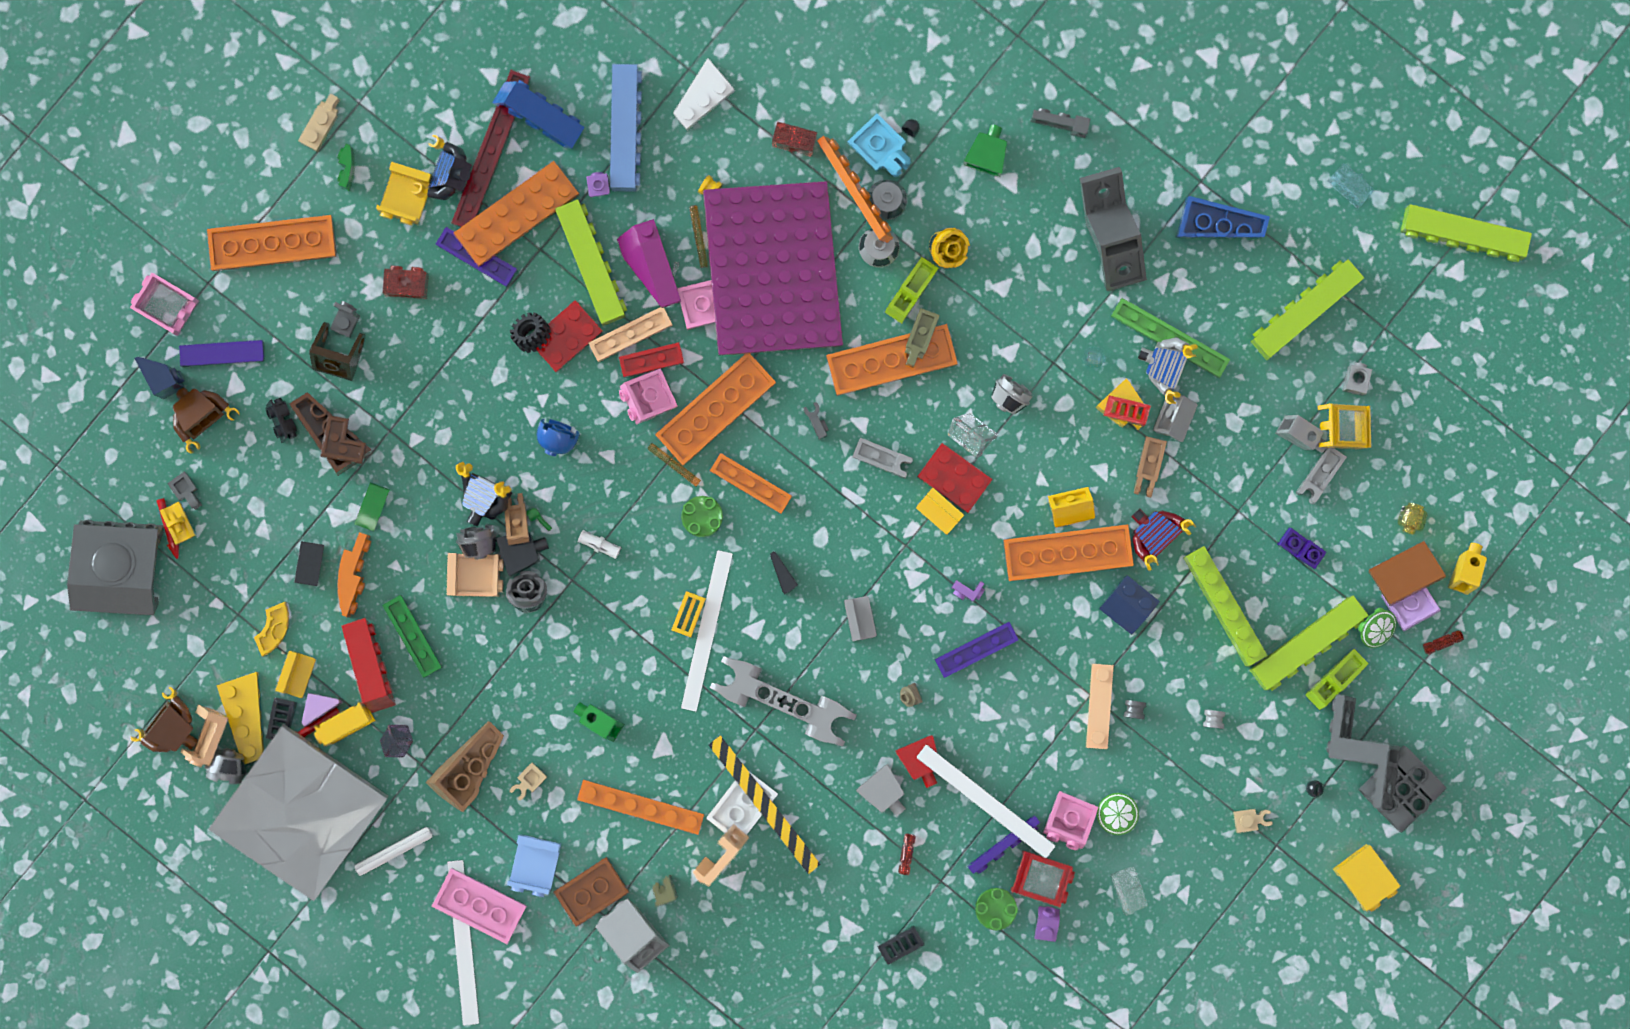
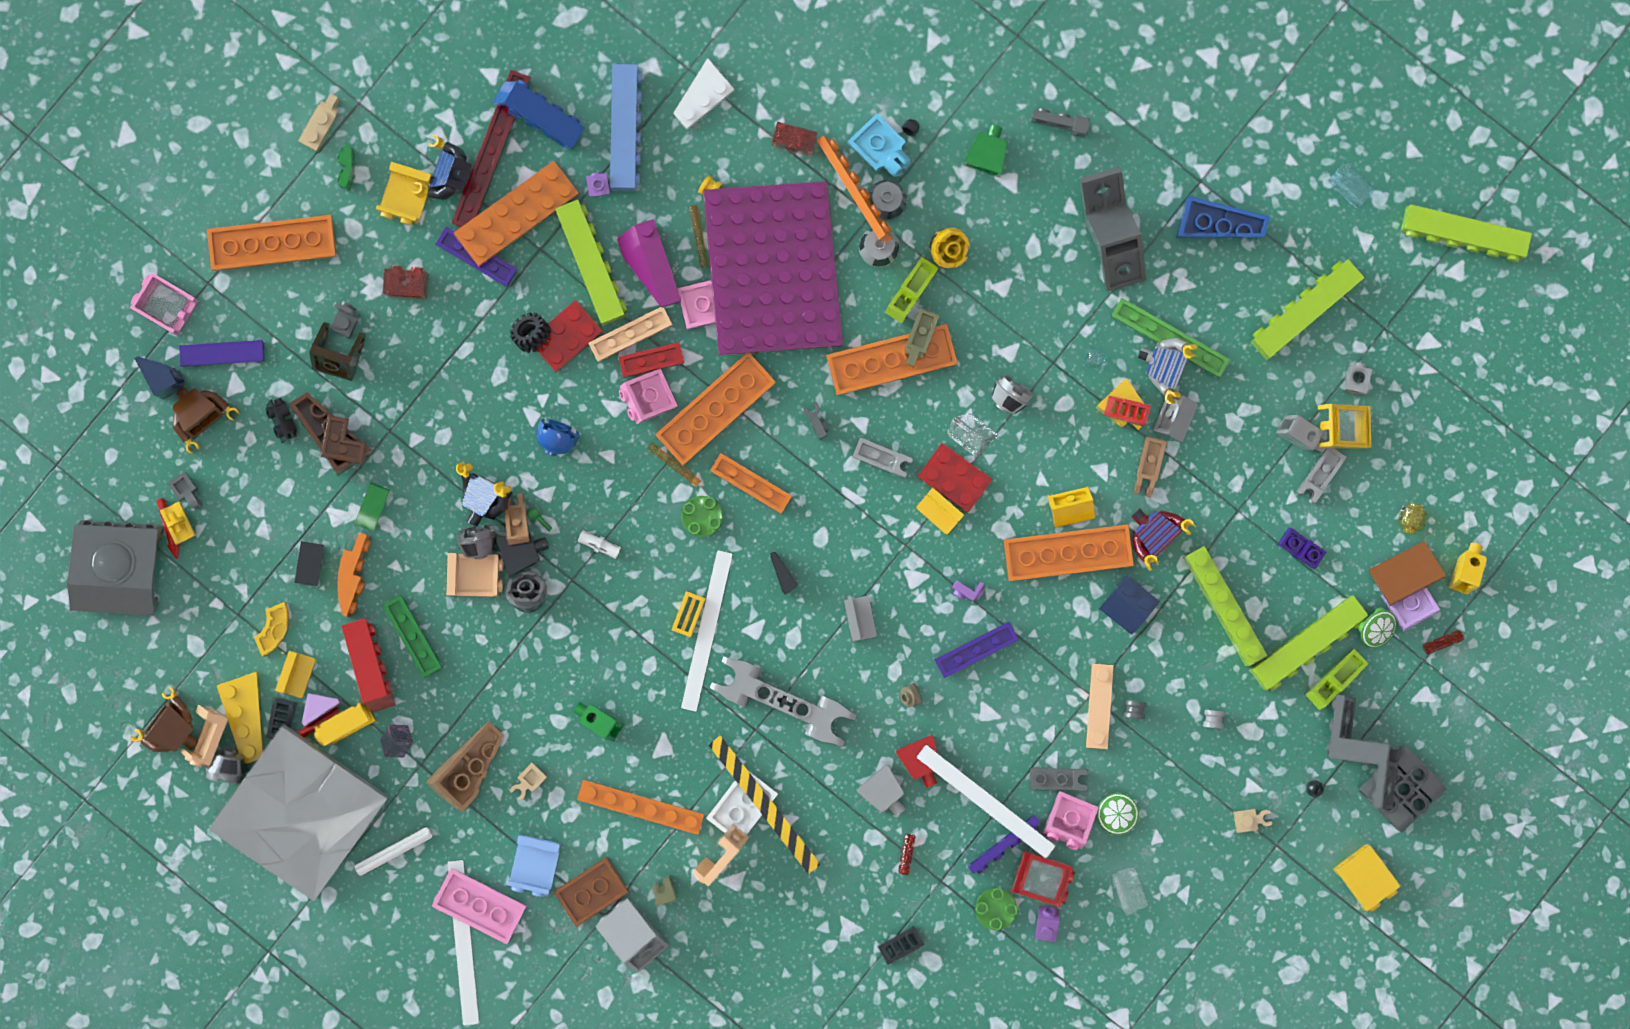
(1057, 779): none -> dark grey plate

